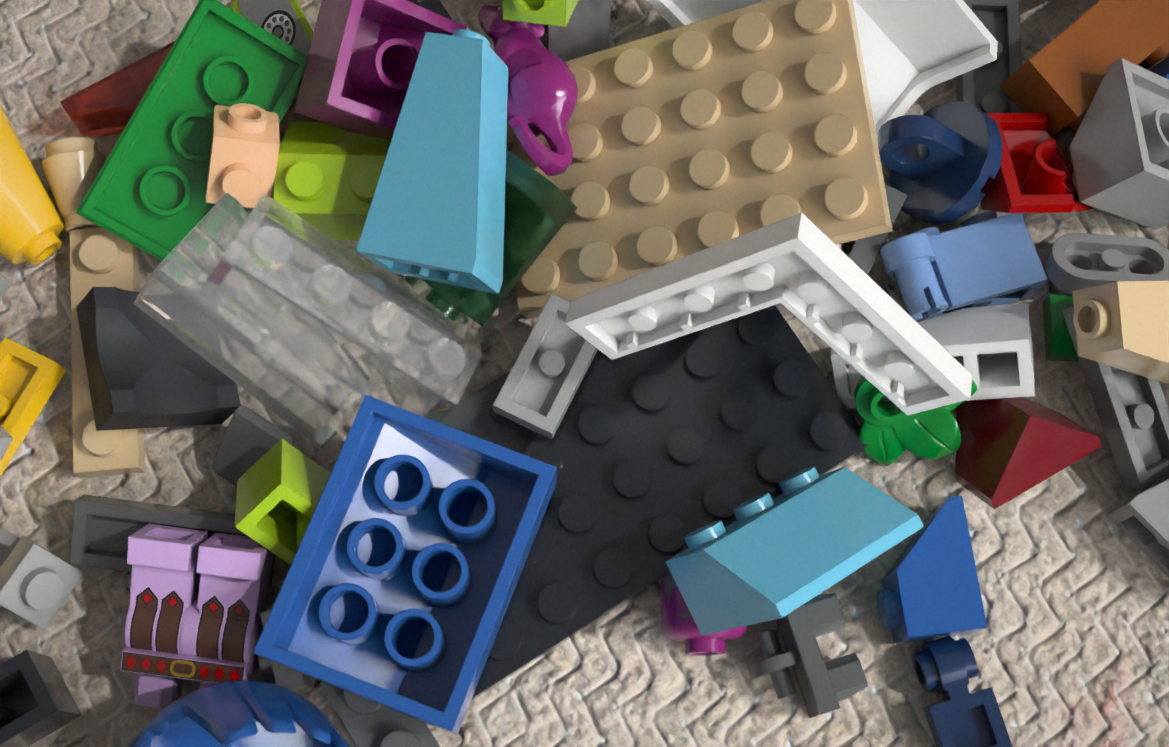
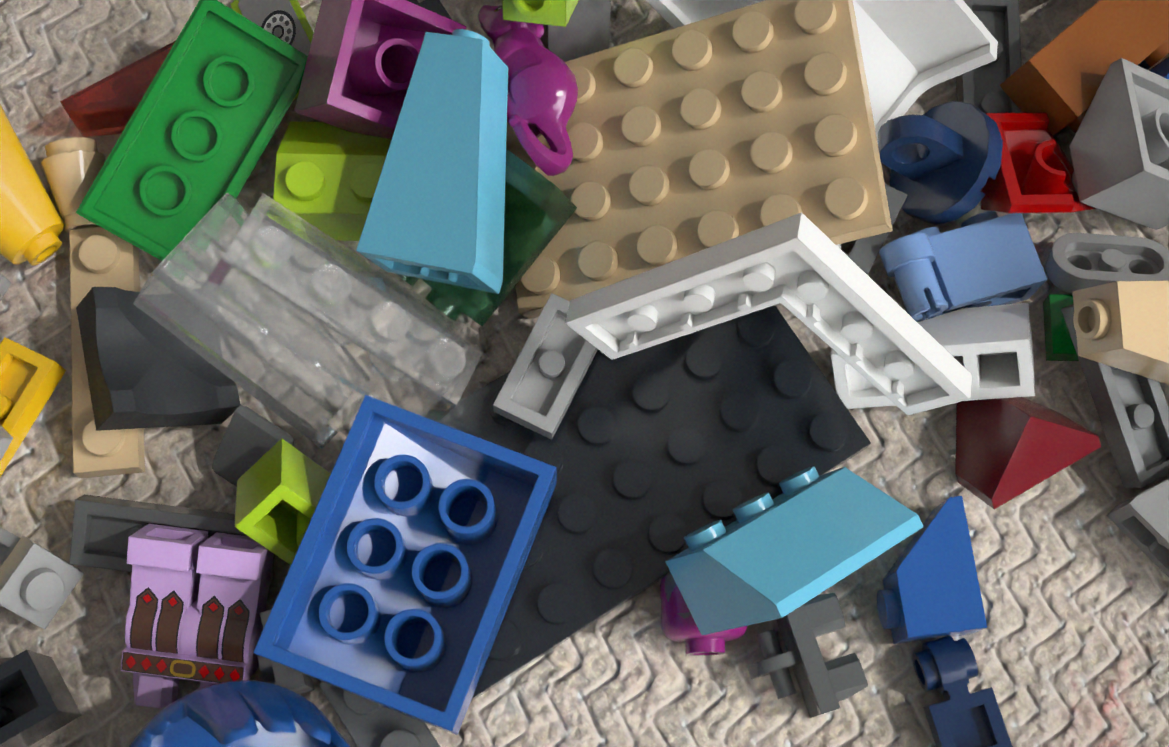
(242, 153): light nougat bracket -> none
(891, 431): green plate -> none

